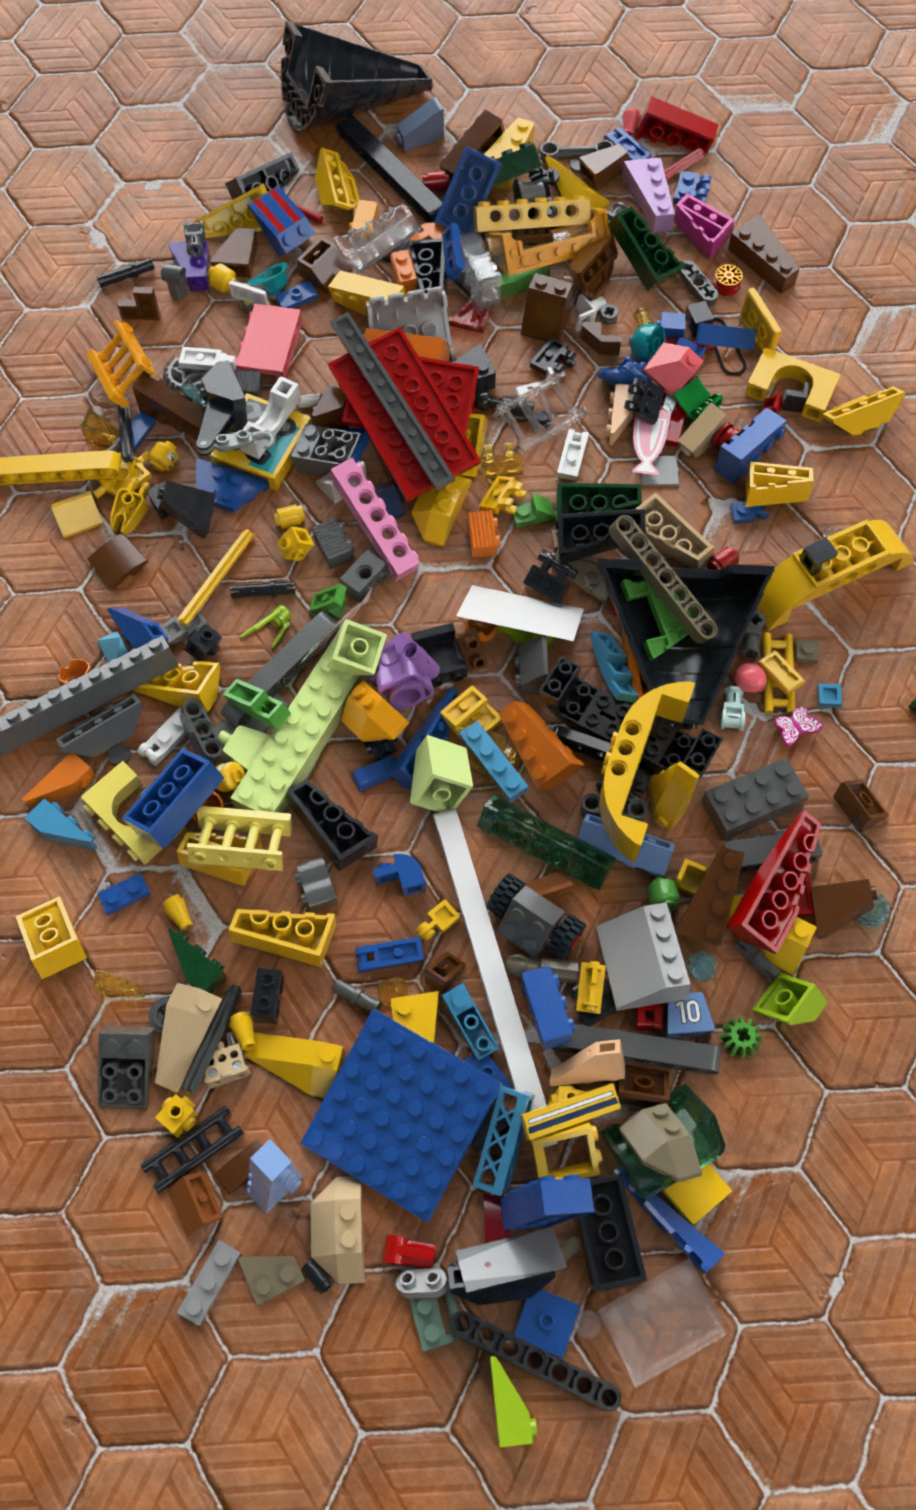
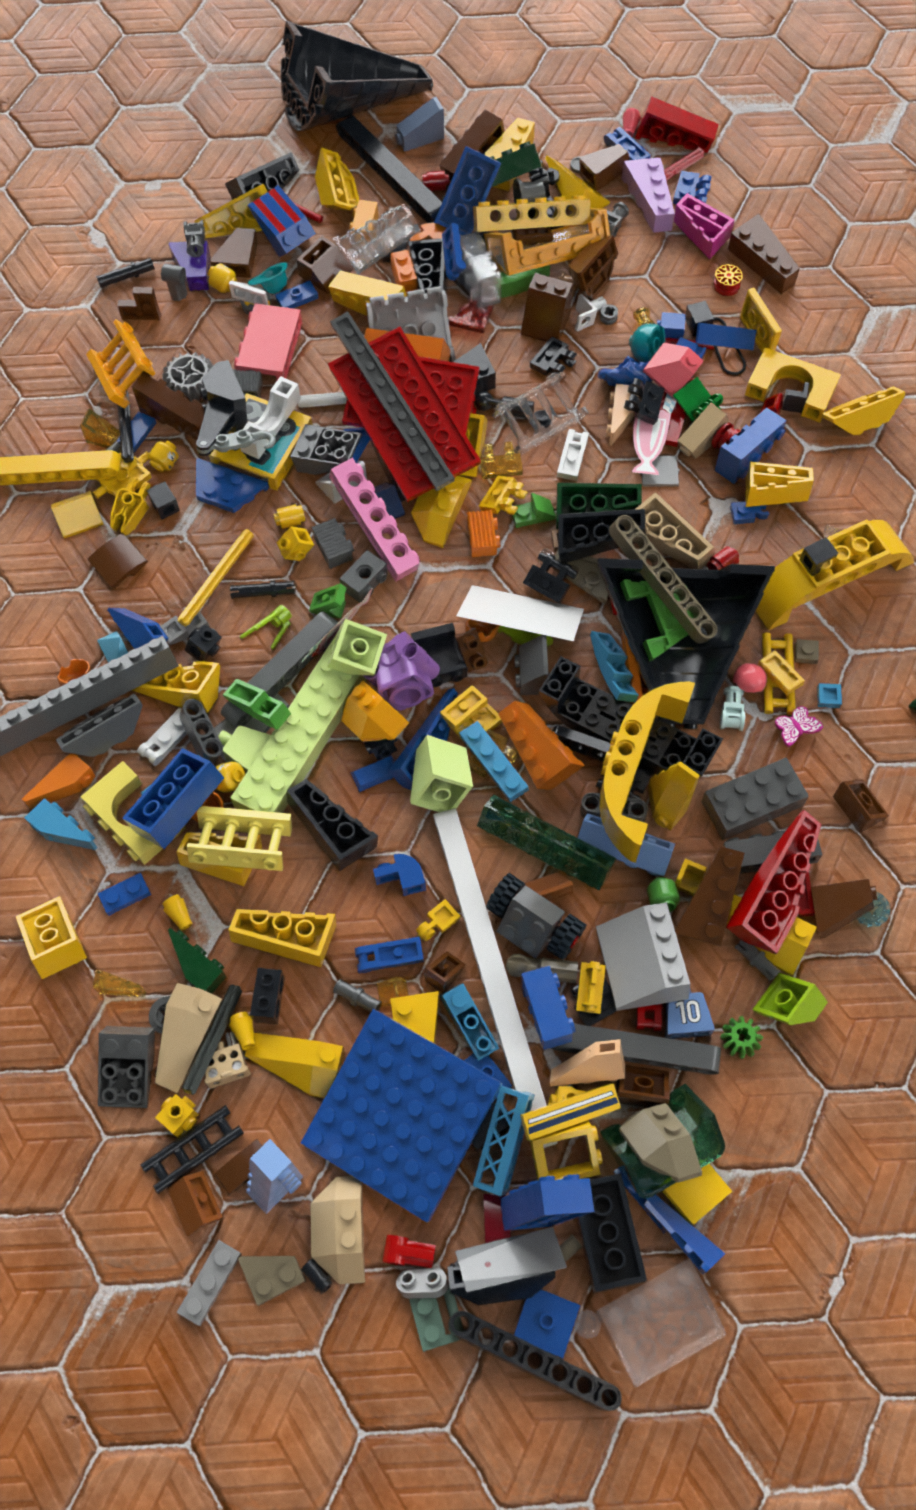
(119, 753): dark grey piece -> none
(188, 506): black slope -> none
(192, 391): clear light blue gear -> none
(203, 358): white hinge -> none
(316, 884): dark grey brick -> none
(330, 409): reddish brown slope -> none
(512, 1416): lime slope -> none
(523, 389): white piece -> none
(575, 151): dark grey piece -> none
(600, 343): reddish brown slope -> none
(644, 249): dark green wedge -> none
(698, 291): dark grey beam -> none
(702, 965): clear light blue gear -> none
(752, 636): dark grey connector -> none

